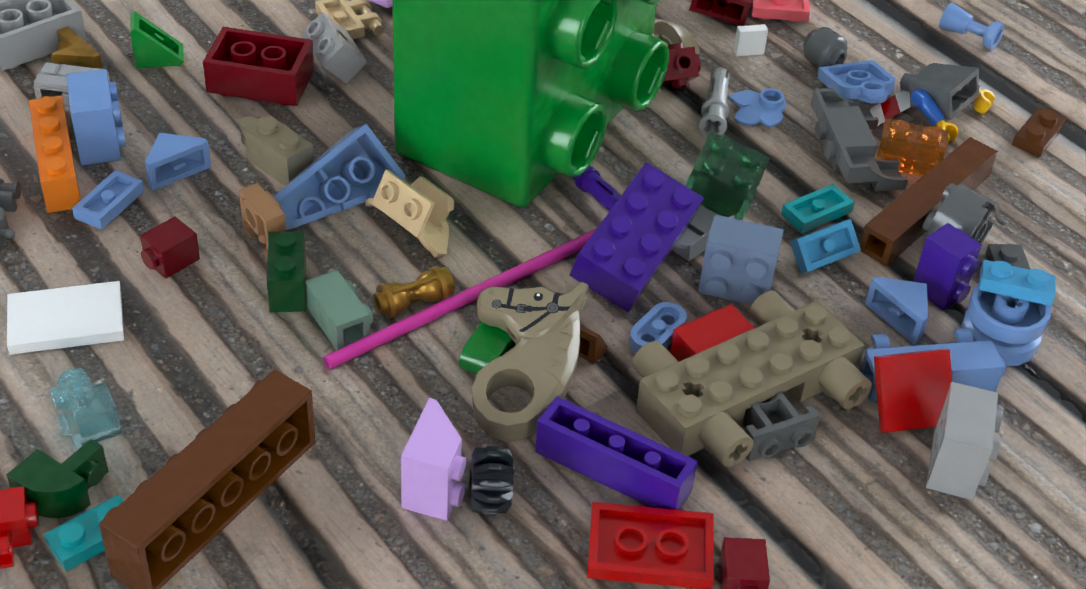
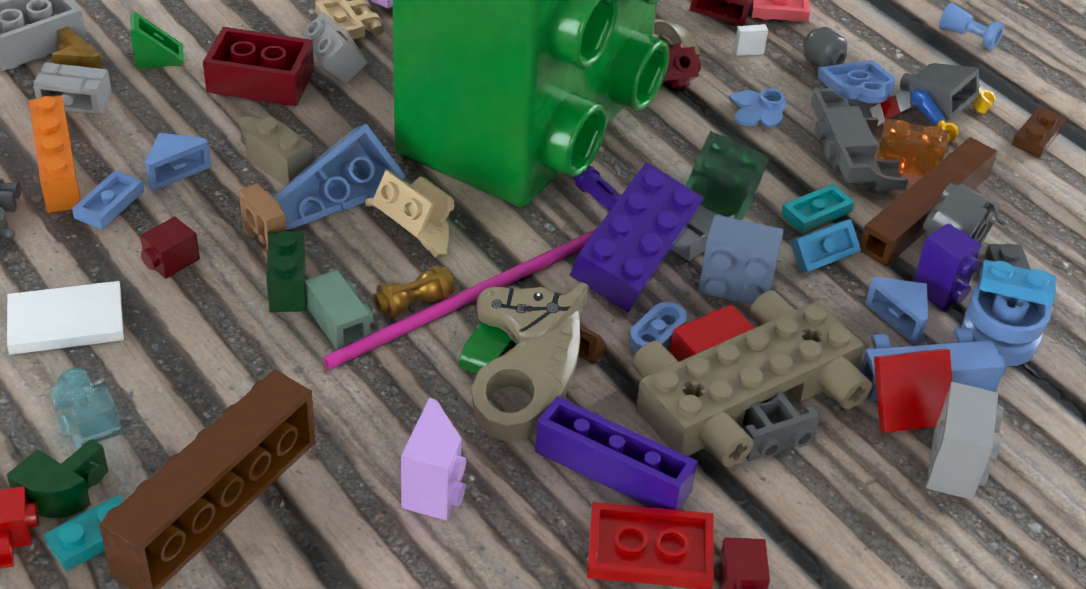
(95, 116): medium blue brick -> none
(491, 480): black gear -> none
(715, 108): light grey pin -> none

